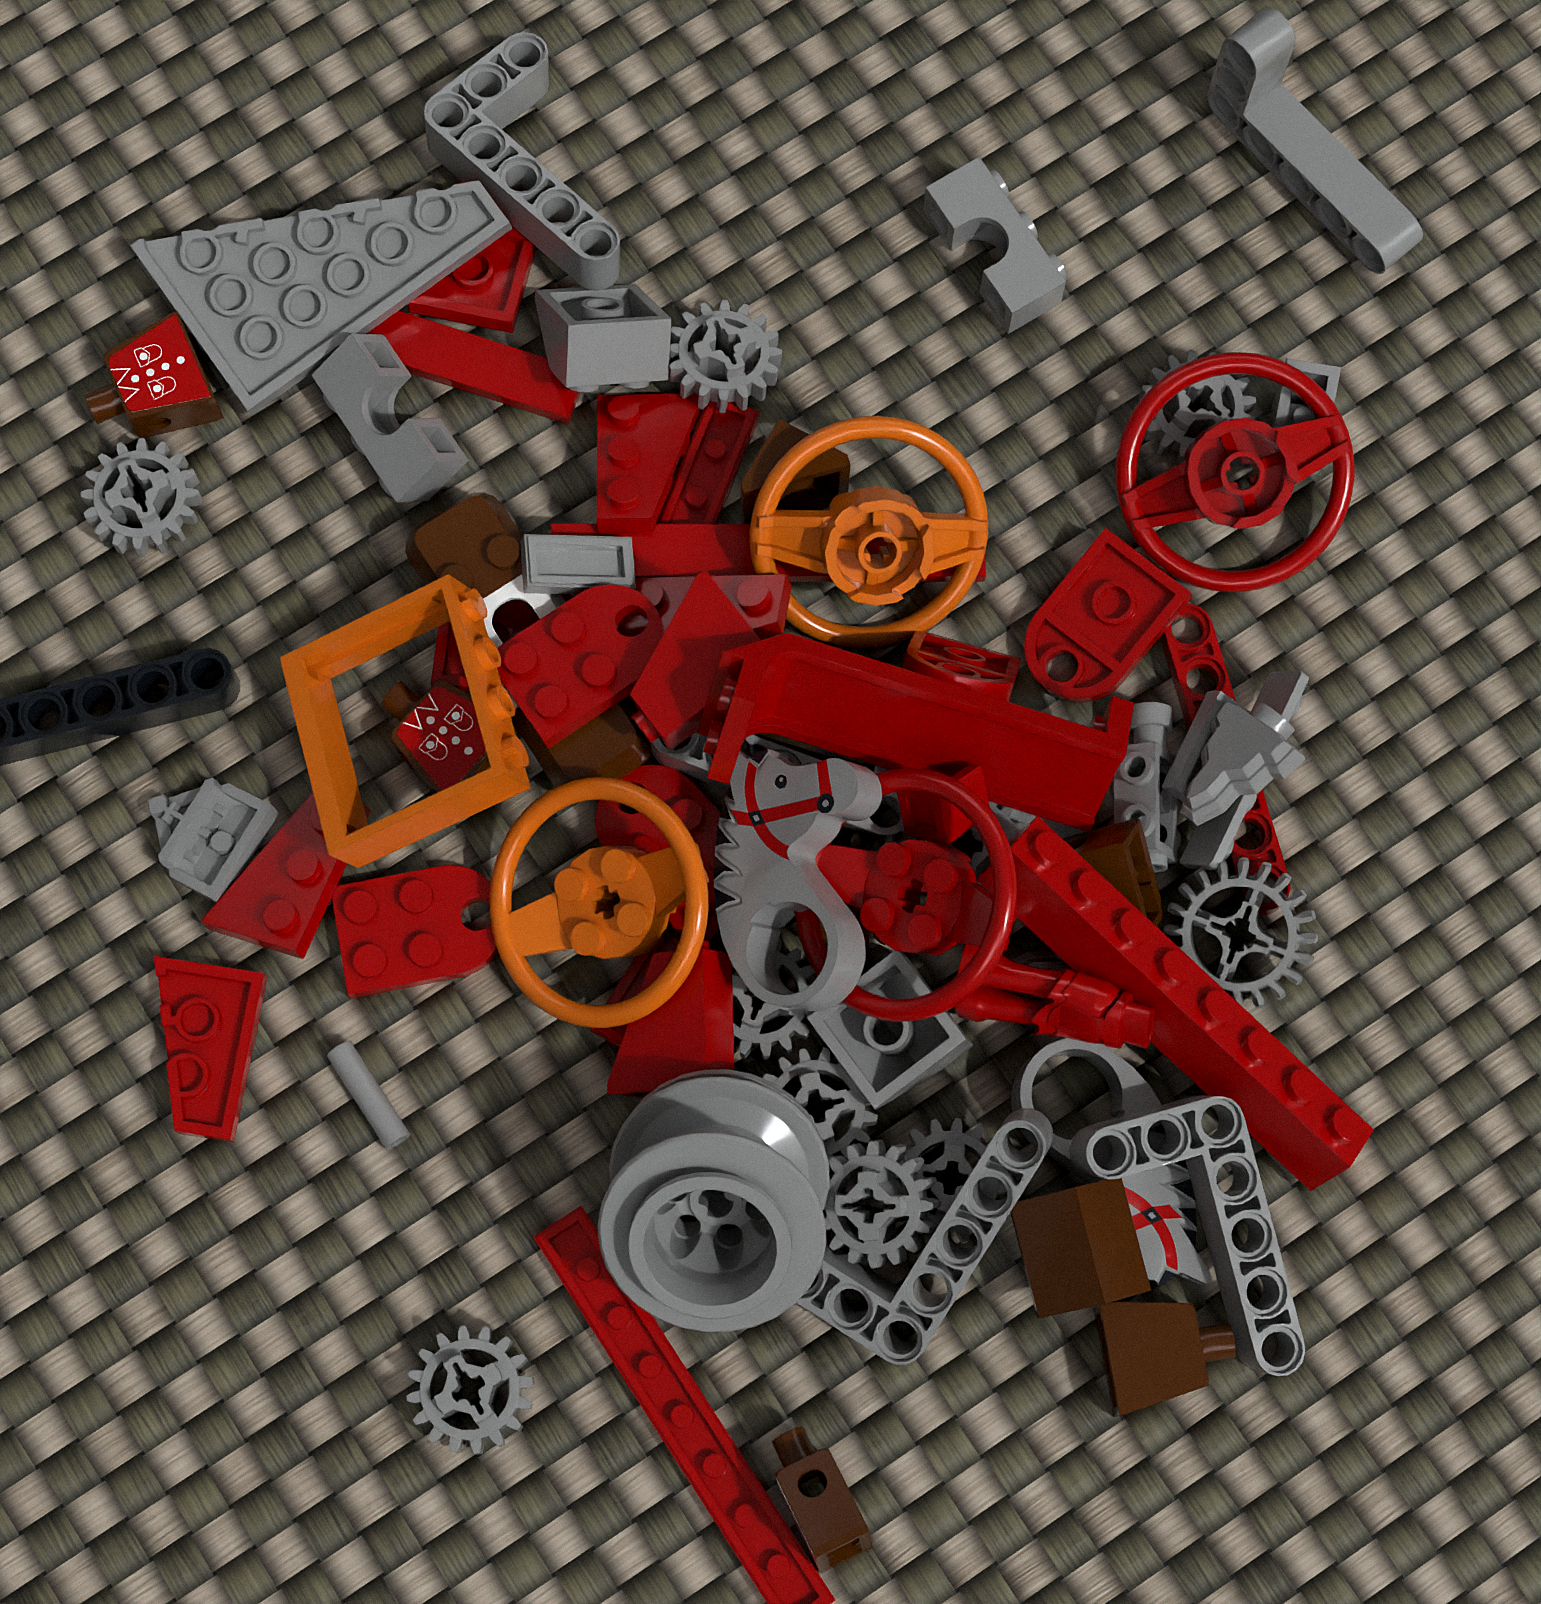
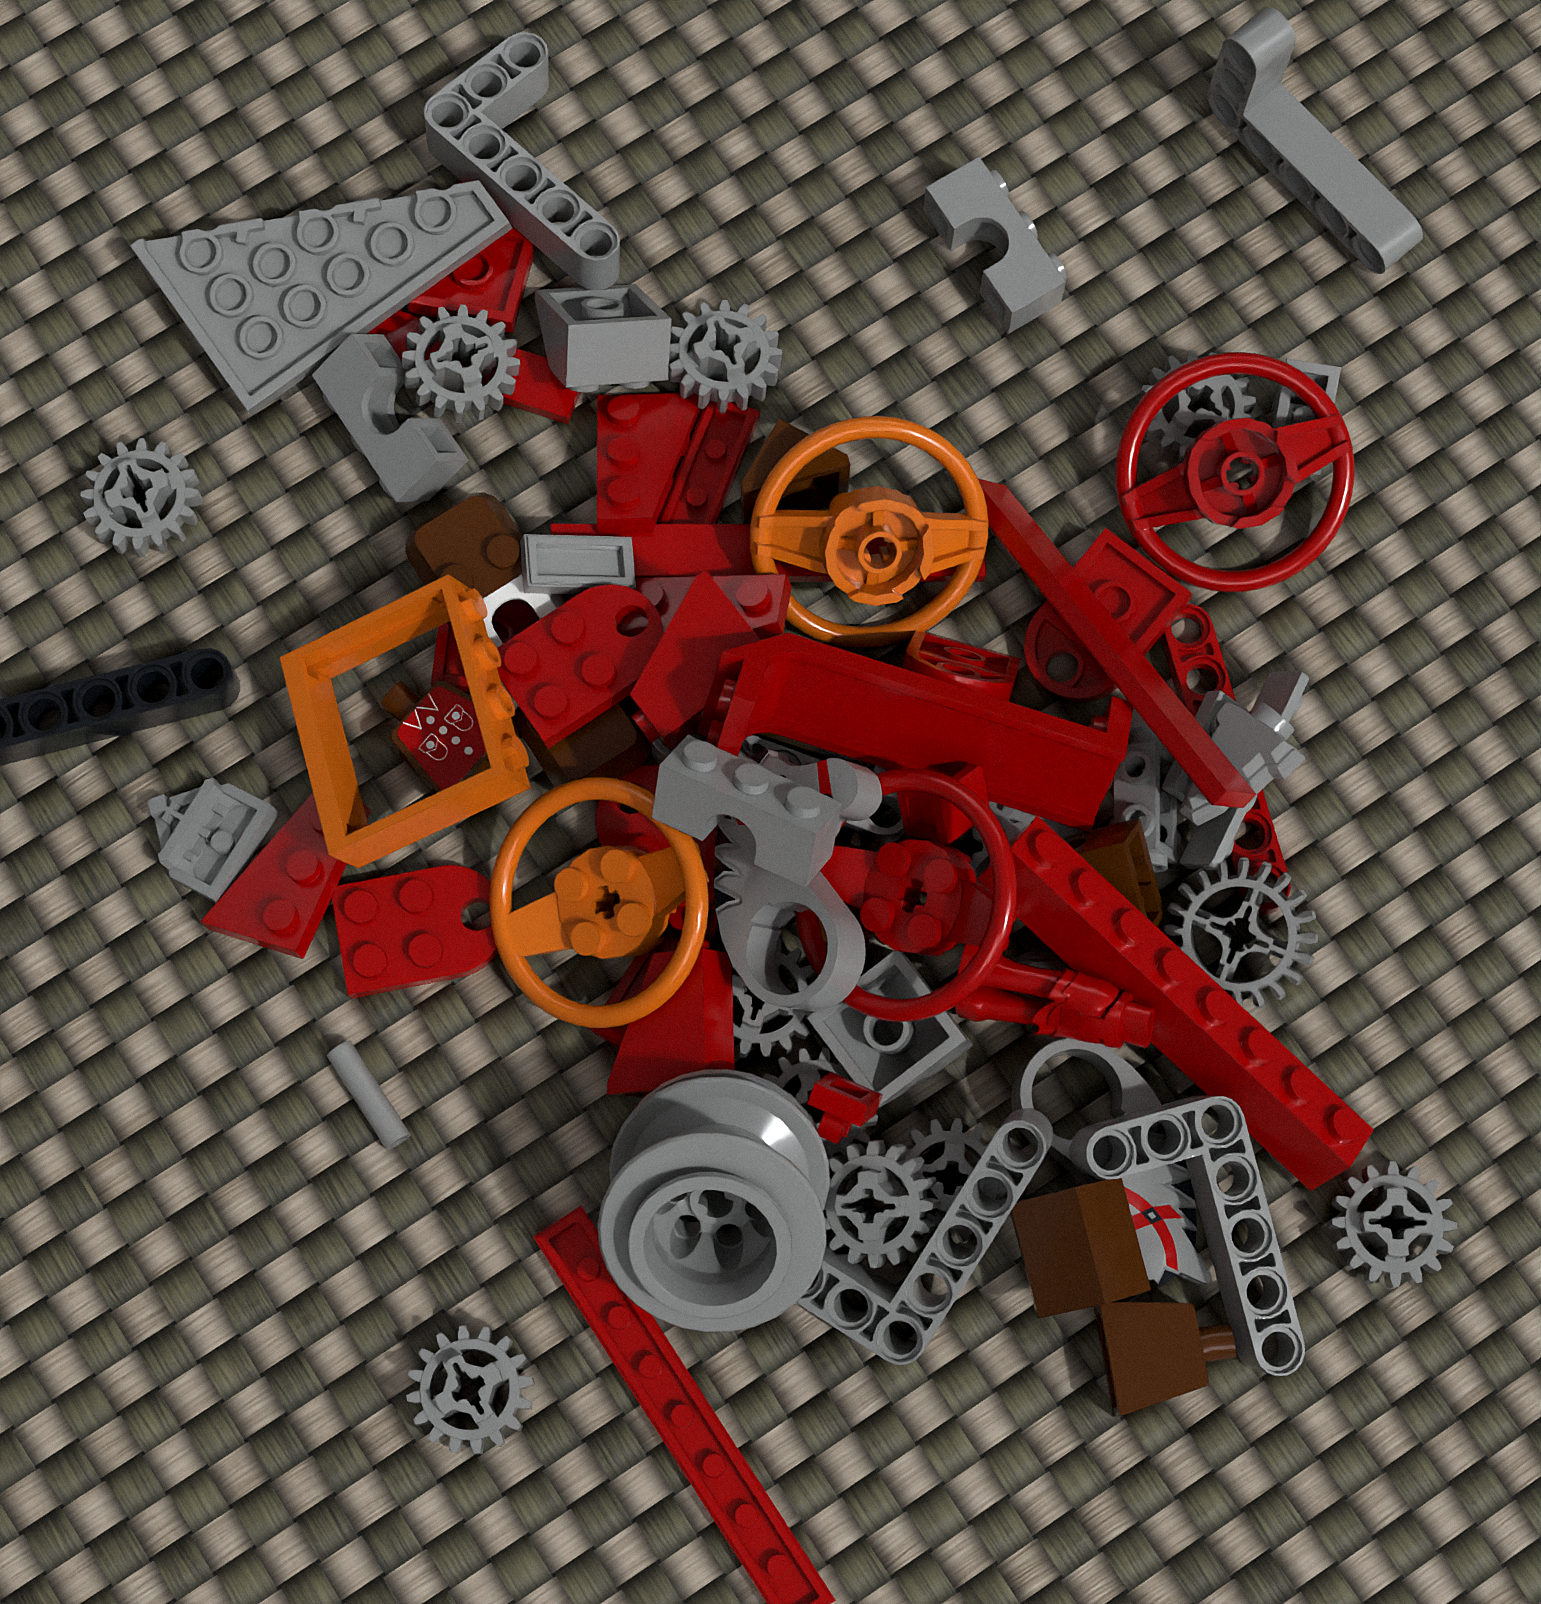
(156, 382): torso -> none
(210, 1038): red wing -> none
(474, 346): none -> light grey gear
(789, 821): none -> light grey arch
(827, 1522): reddish brown torso -> none
(843, 1105): none -> red tile
(1114, 651): none -> red tile
(1392, 1200): none -> light grey gear

